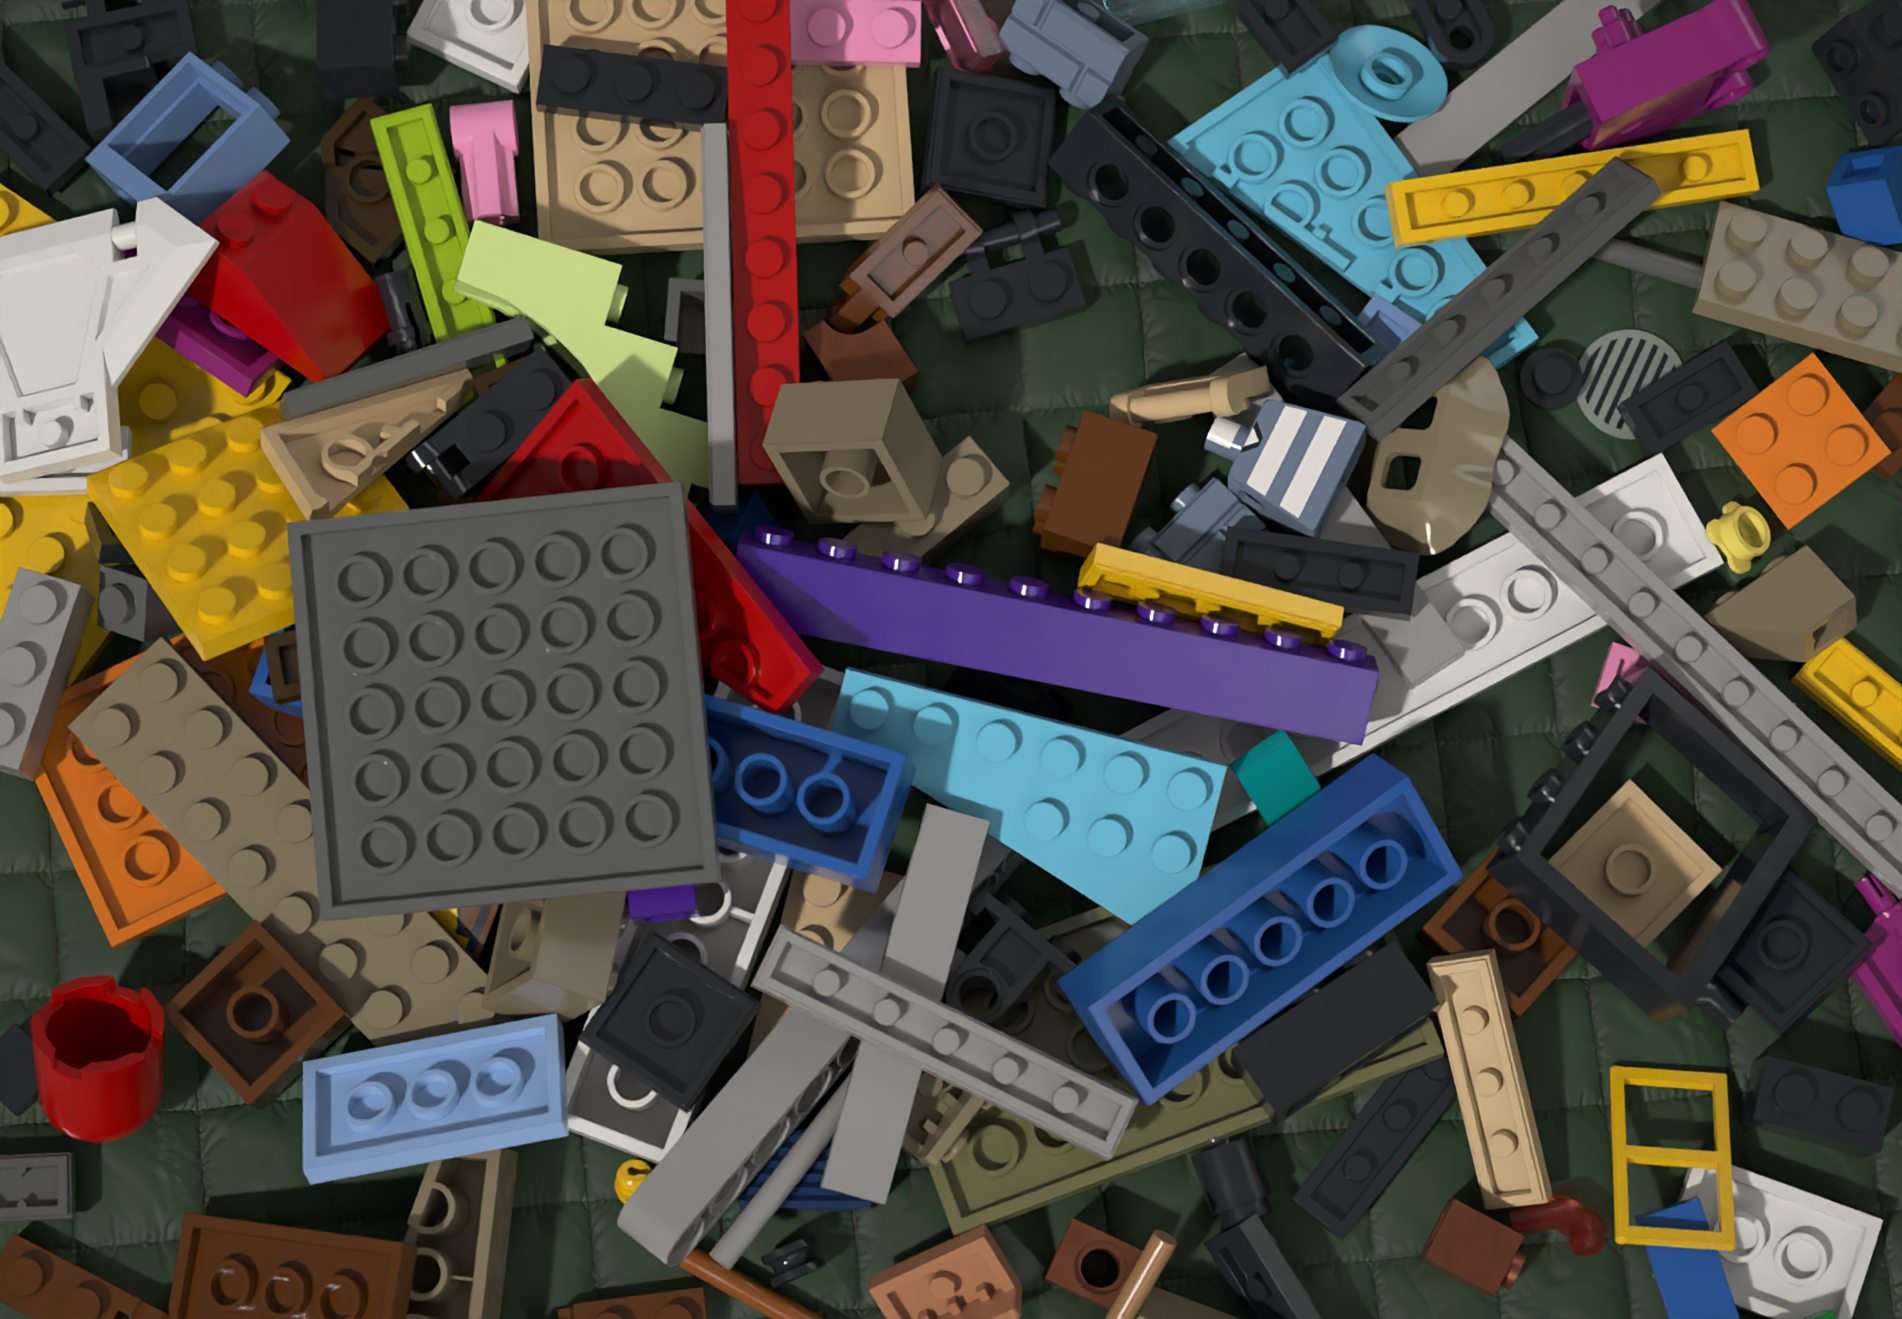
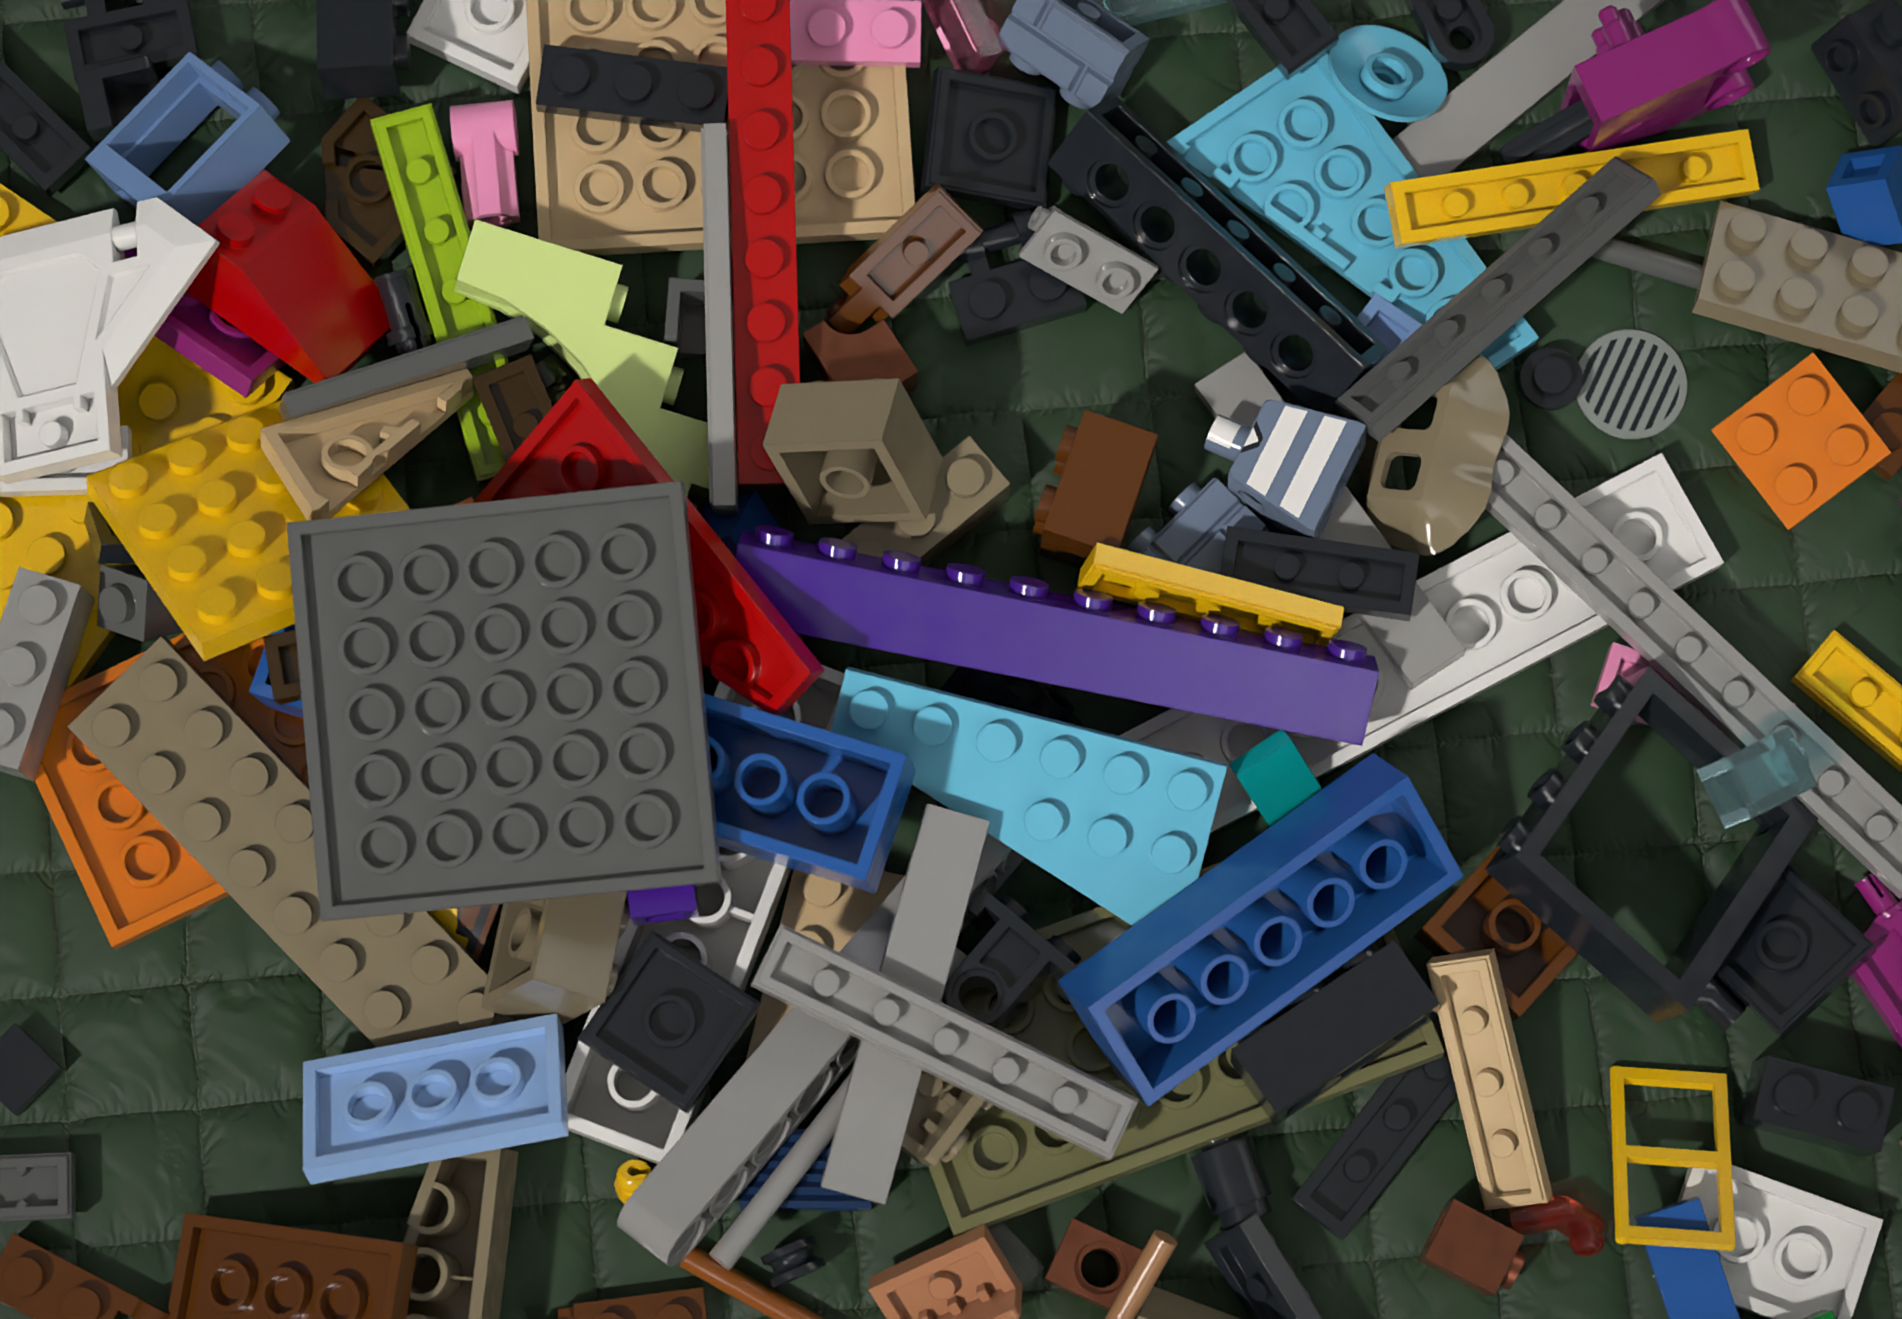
(99, 1058): red cylinder -> none
(257, 1015): reddish brown brick -> none
(491, 427): black plate -> none
(1086, 258): none -> light grey hinge
(1180, 399): tan plate -> none
(1635, 864): tan plate -> none
(1687, 400): black plate -> none
(1739, 535): light yellow plate -> none
(1757, 777): none -> clear light blue brick
(1787, 612): dark tan slope -> none

